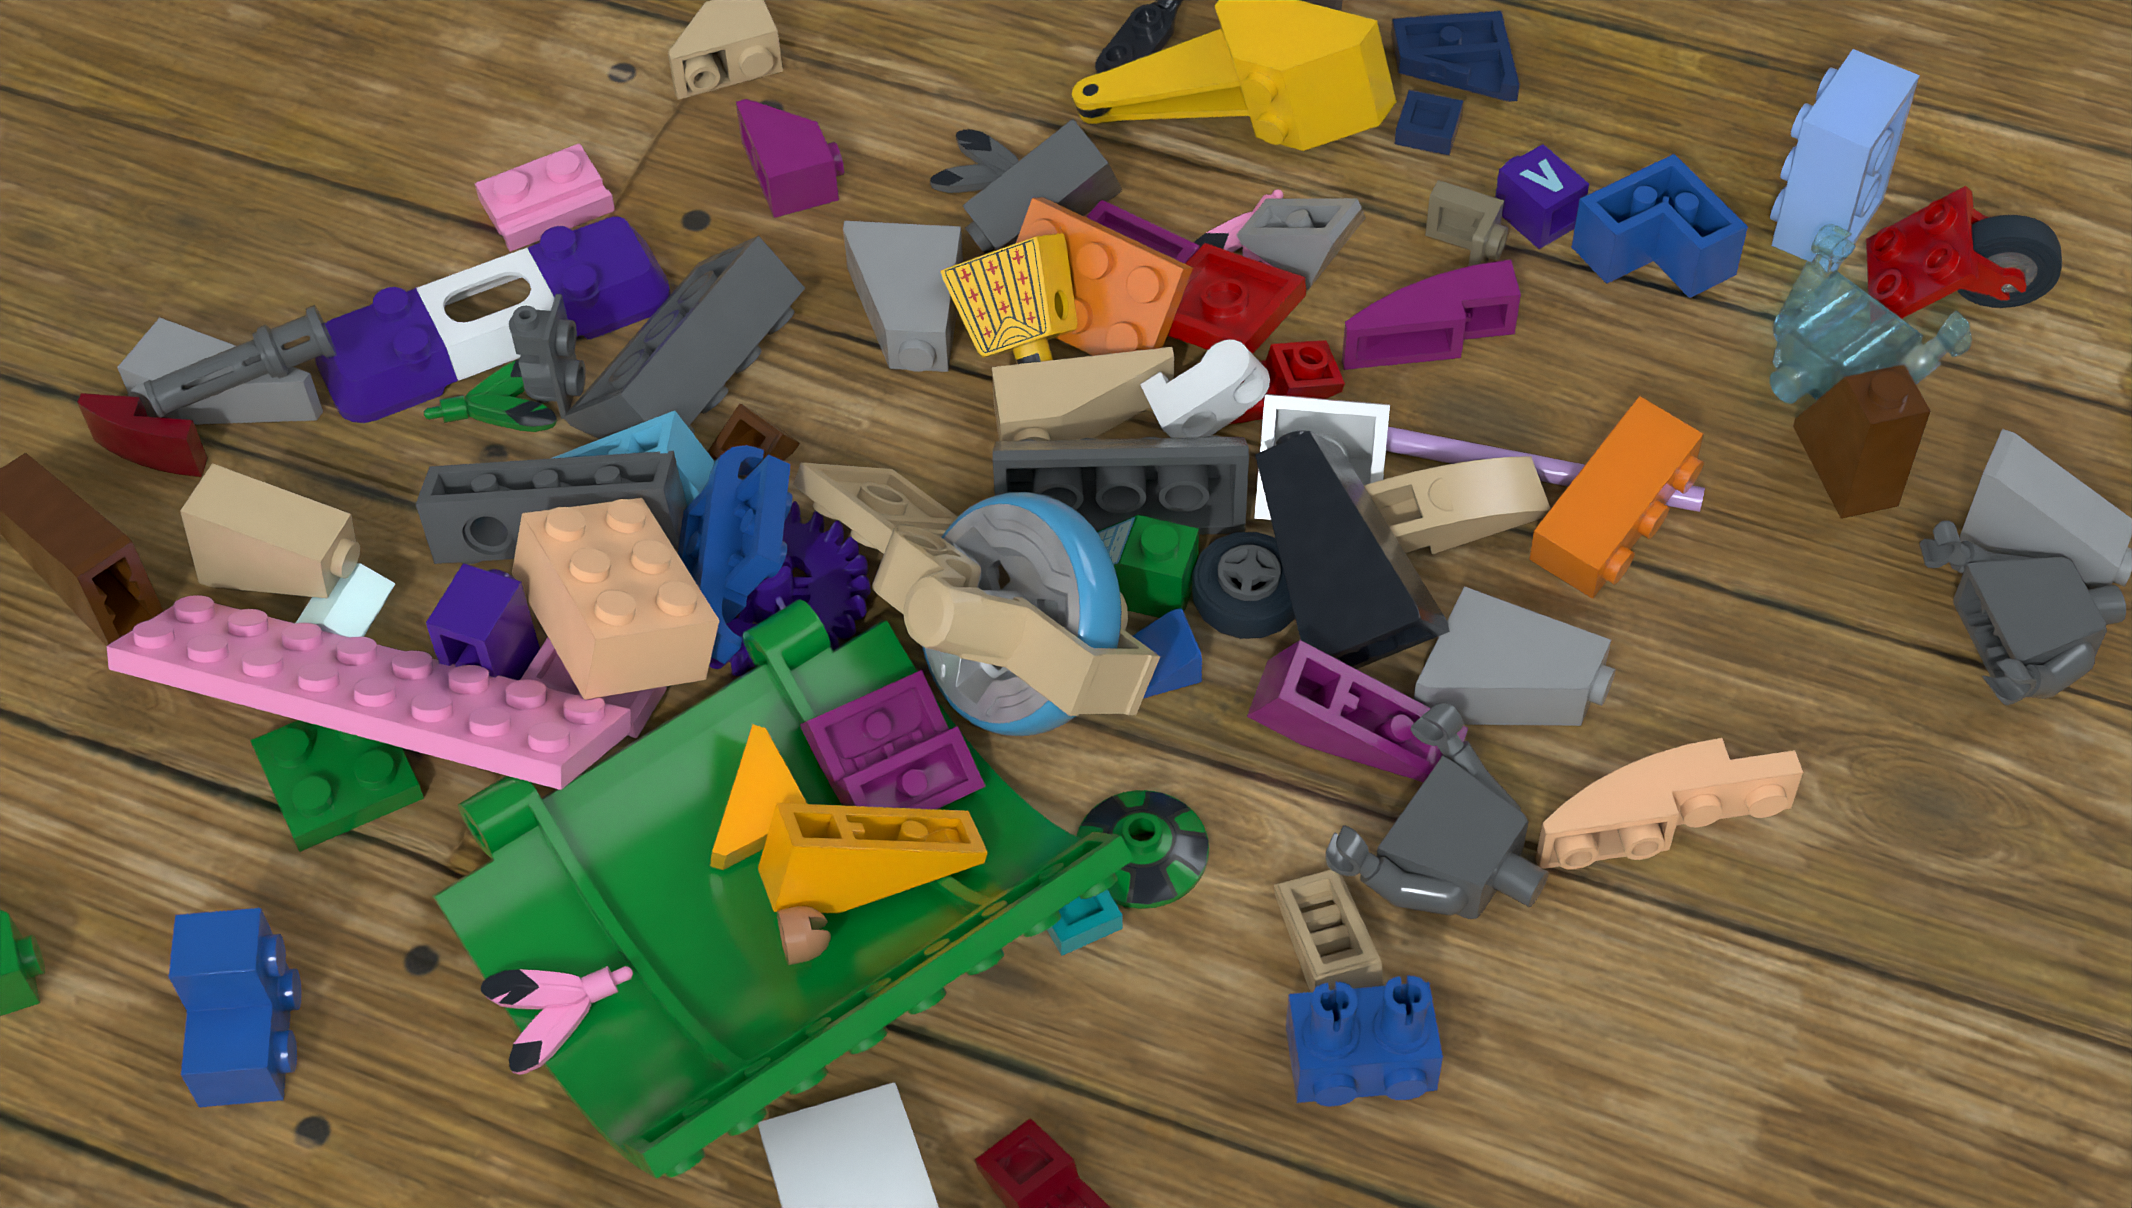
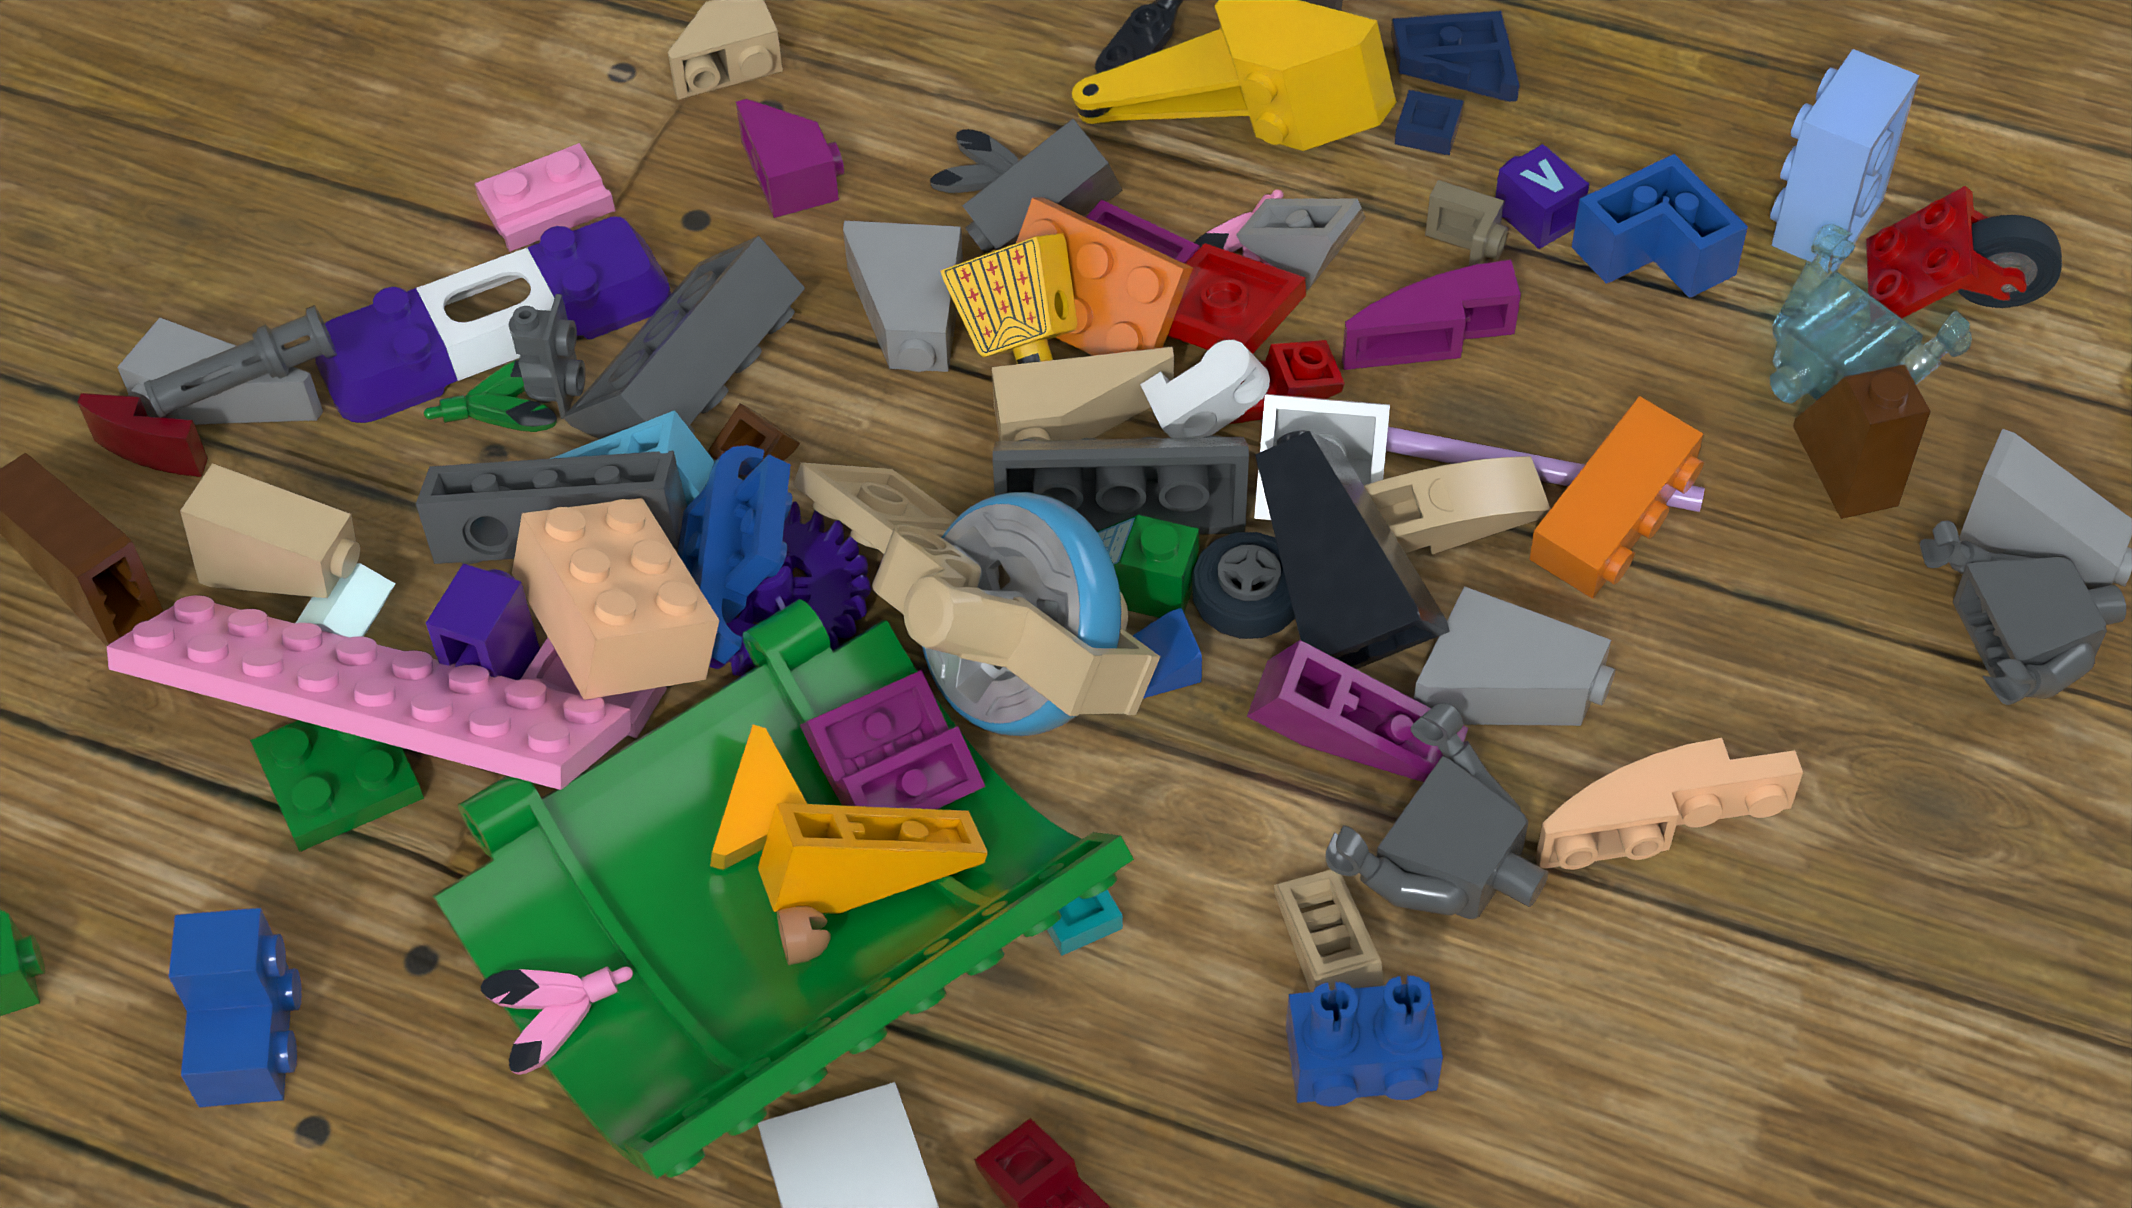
(1165, 864): dish -> none

